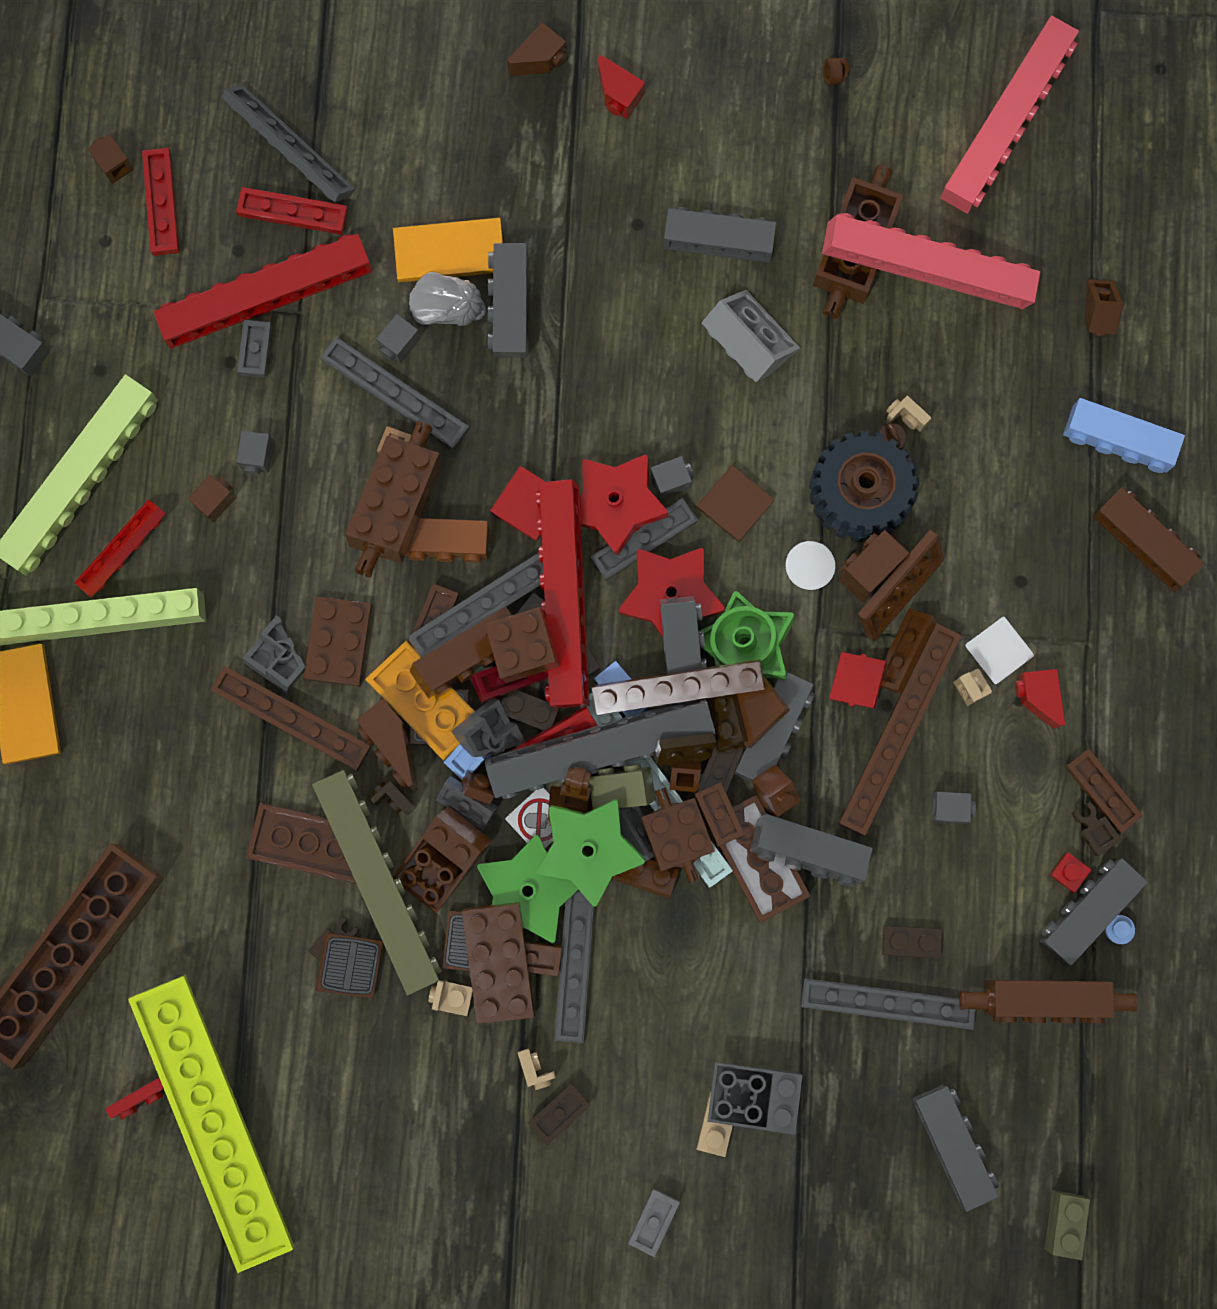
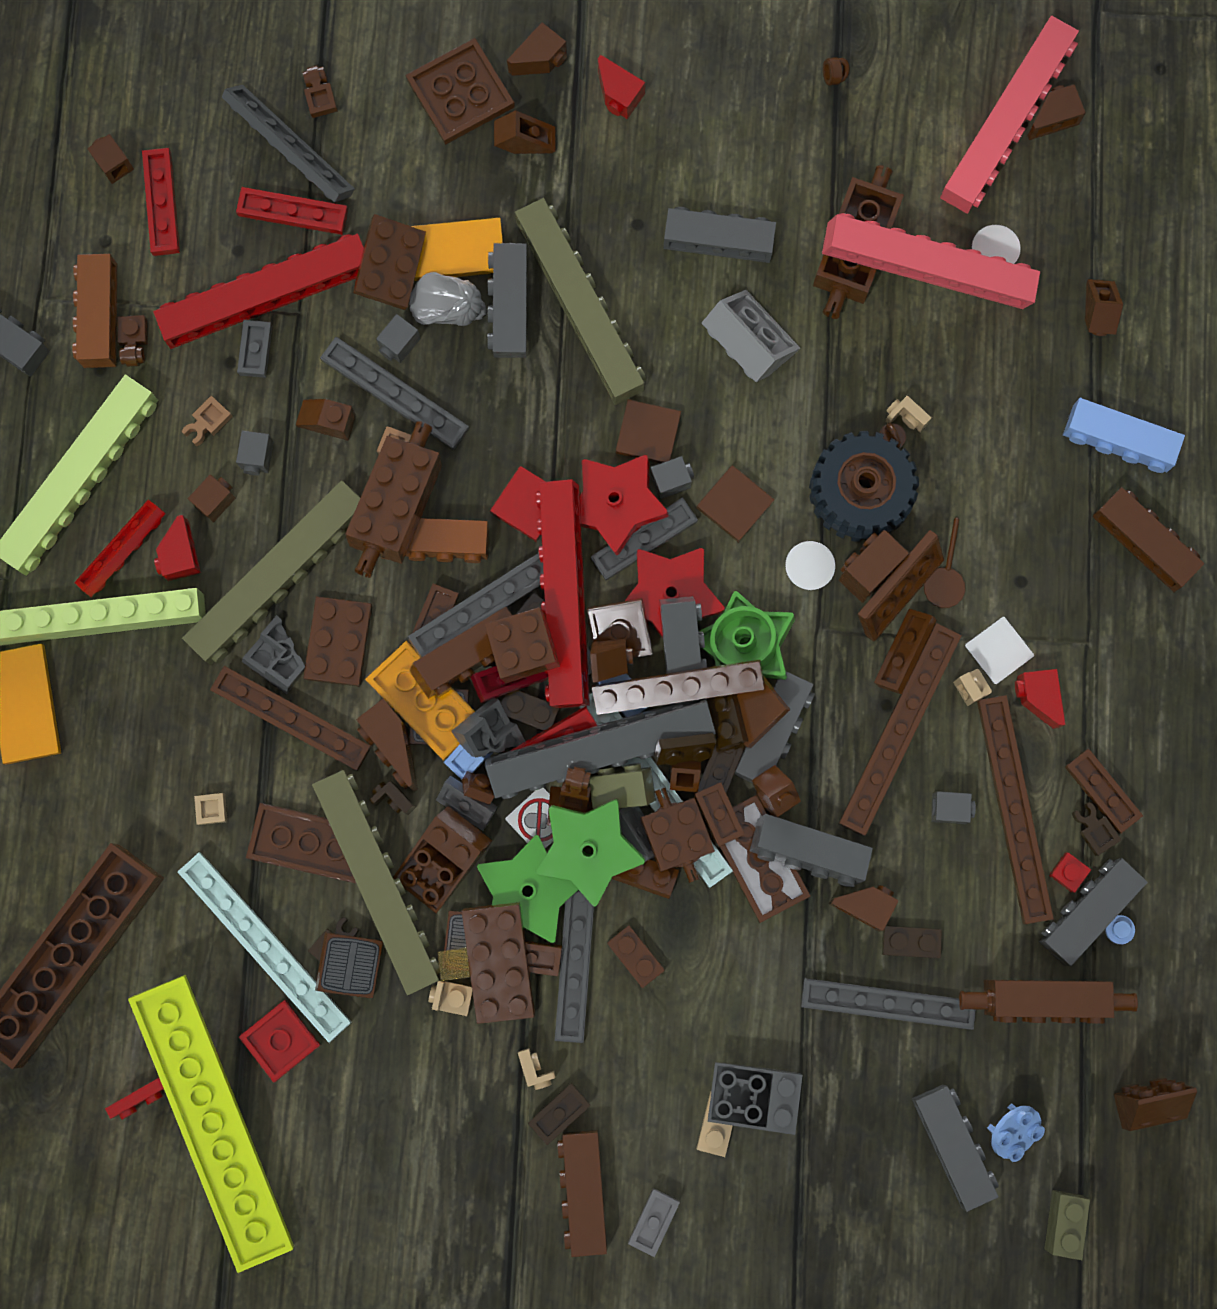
(96, 310): none -> dark orange brick
(131, 333): none -> reddish brown plate
(177, 552): none -> red slope
(210, 417): none -> medium nougat plate
(210, 809): none -> tan plate
(264, 947): none -> light aqua plate
(273, 575): none -> olive brick
(279, 1041): none -> red tile
(320, 95): none -> reddish brown plate
(326, 418): none -> reddish brown slope
(389, 262): none -> reddish brown plate
(453, 964): none -> clear yellow plate
(460, 91): none -> reddish brown plate
(523, 134): none -> reddish brown slope
(579, 301): none -> olive brick
(584, 1193): none -> reddish brown brick
(610, 659): none -> reddish brown slope
(619, 622): none -> tile
(635, 956): none -> reddish brown plate
(648, 431): none -> reddish brown tile
(858, 680): red piece -> none
(870, 906): none -> reddish brown slope
(945, 585): none -> reddish brown piece
(997, 241): none -> white sticker
(1015, 810): none -> reddish brown plate
(1016, 1132): none -> light blue plate
(1059, 112): none -> reddish brown slope
(1154, 1104): none -> reddish brown slope

